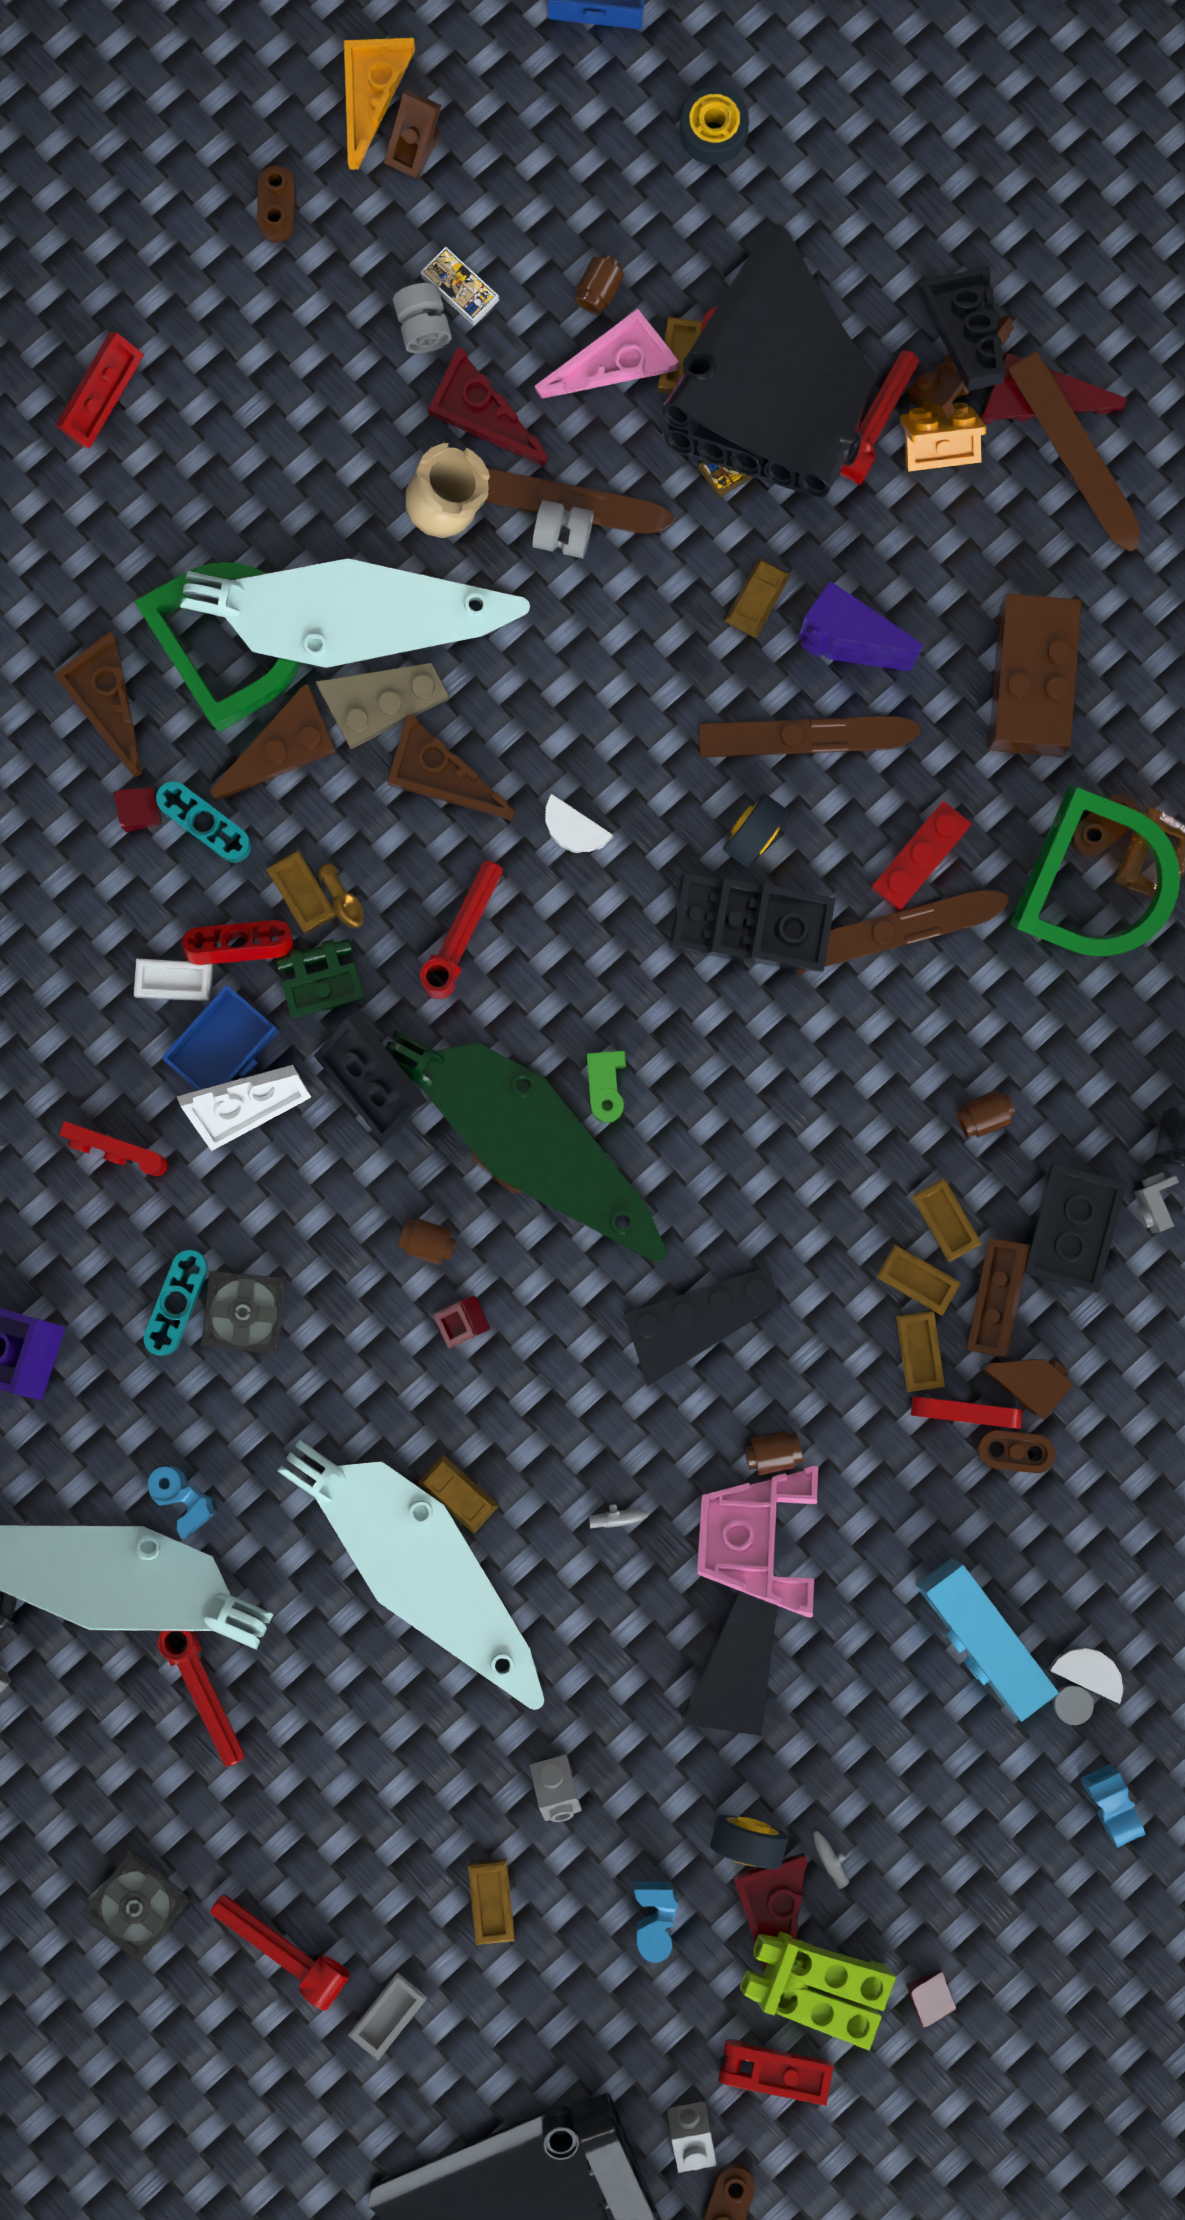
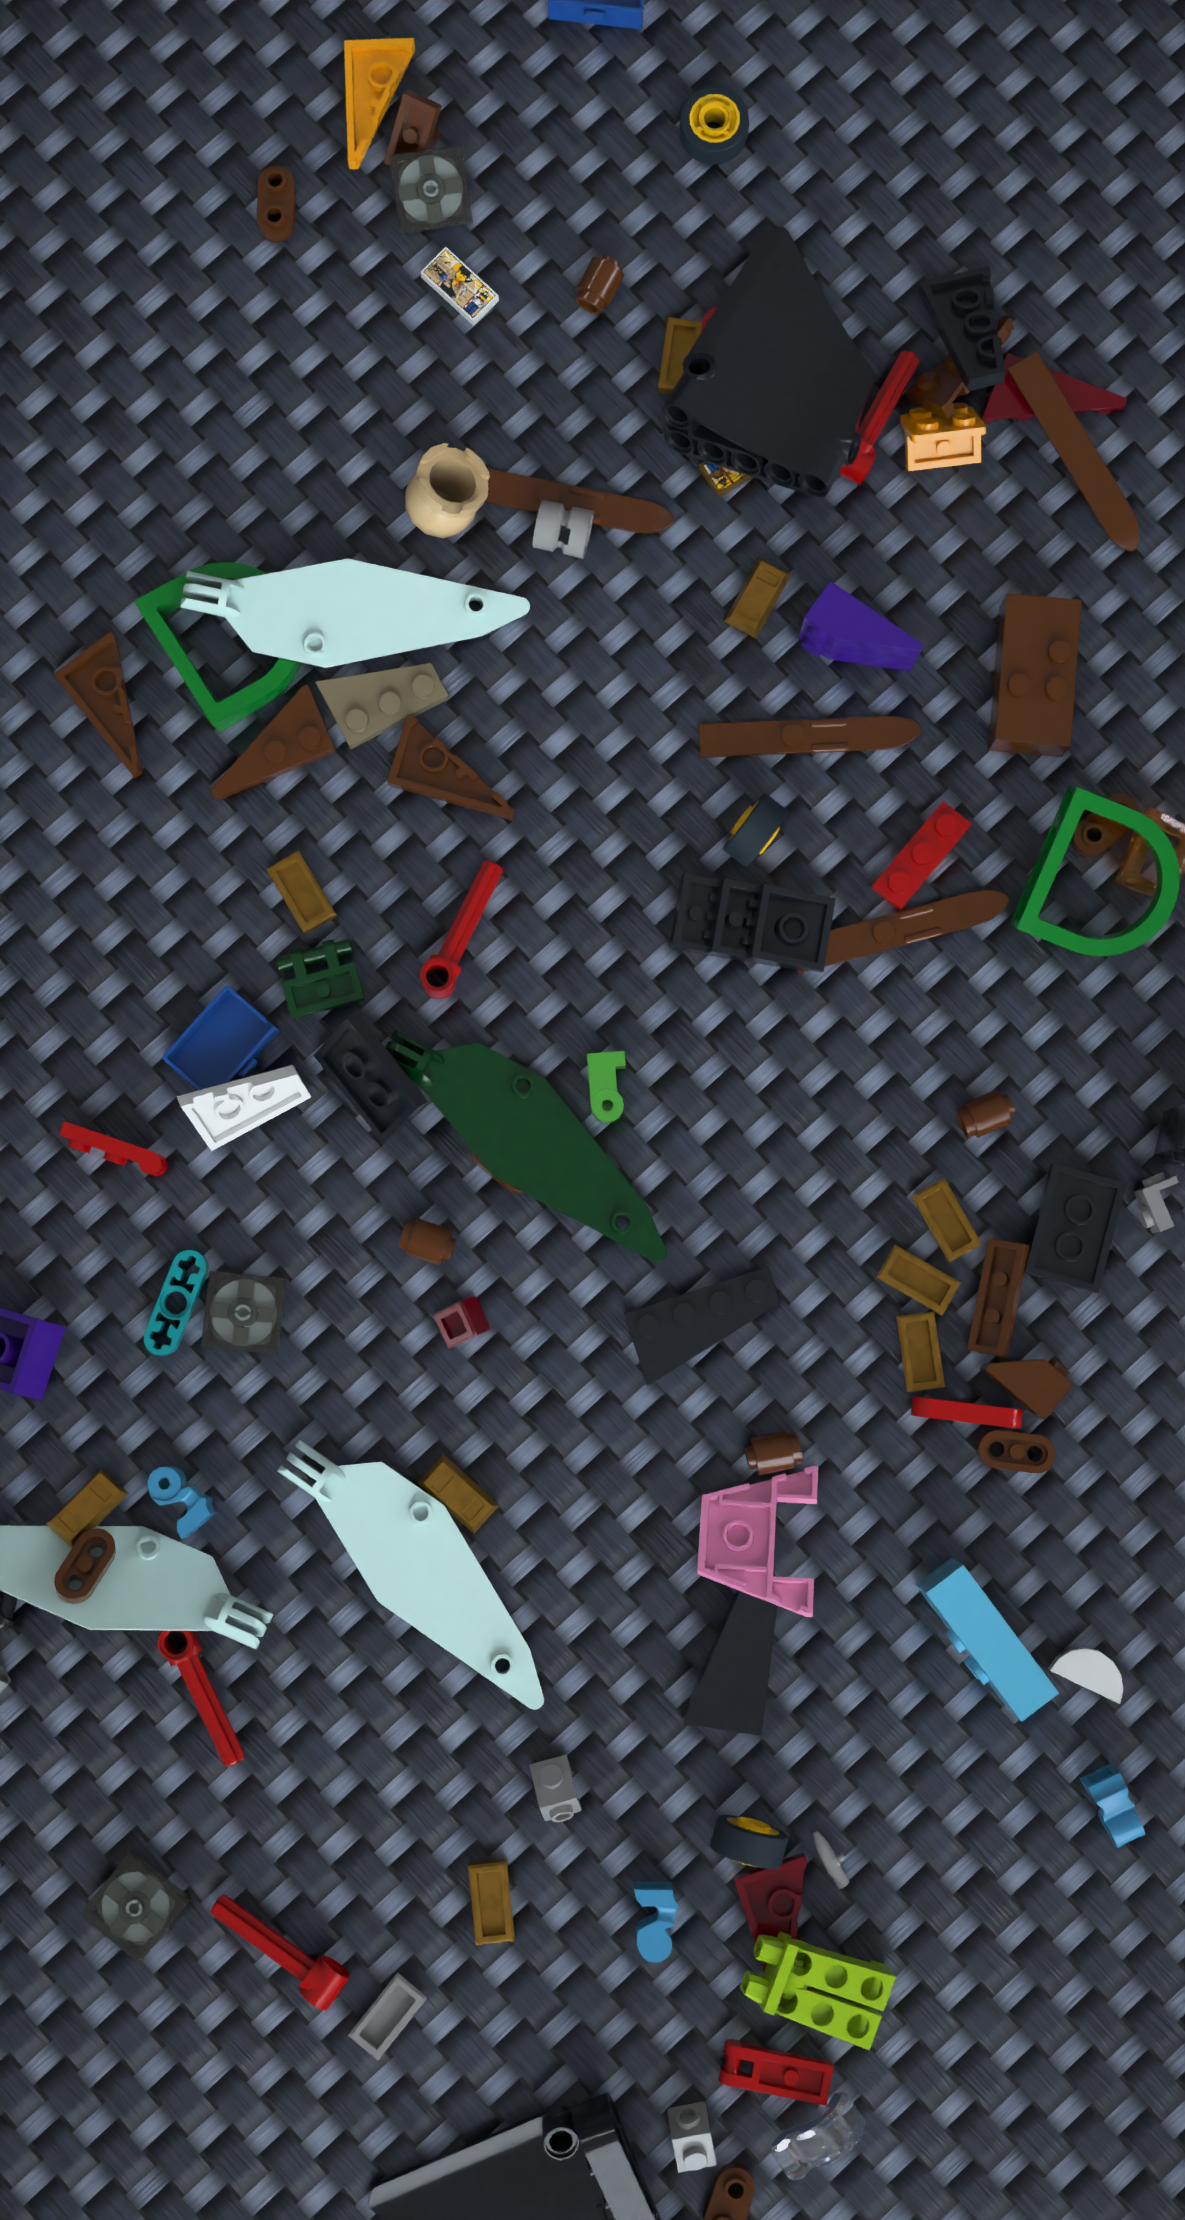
(83, 1567): none -> reddish brown plate
(87, 1507): none -> pearl gold tile
(99, 390): red plate -> none
(137, 808): dark red slope -> none
(172, 980): white tile -> none
(176, 813): teal beam -> none
(212, 954): red beam -> none
(345, 904): pearl gold piece -> none
(422, 320): light grey wheel -> none
(430, 189): none -> clear smoke piece
(473, 405): dark red wing -> none
(573, 829): white tile -> none
(616, 1517): light grey helmet -> none
(620, 355): bright pink wing -> none
(820, 2140): none -> clear animal
(931, 1998): slope -> none
(1073, 1704): light grey tile -> none

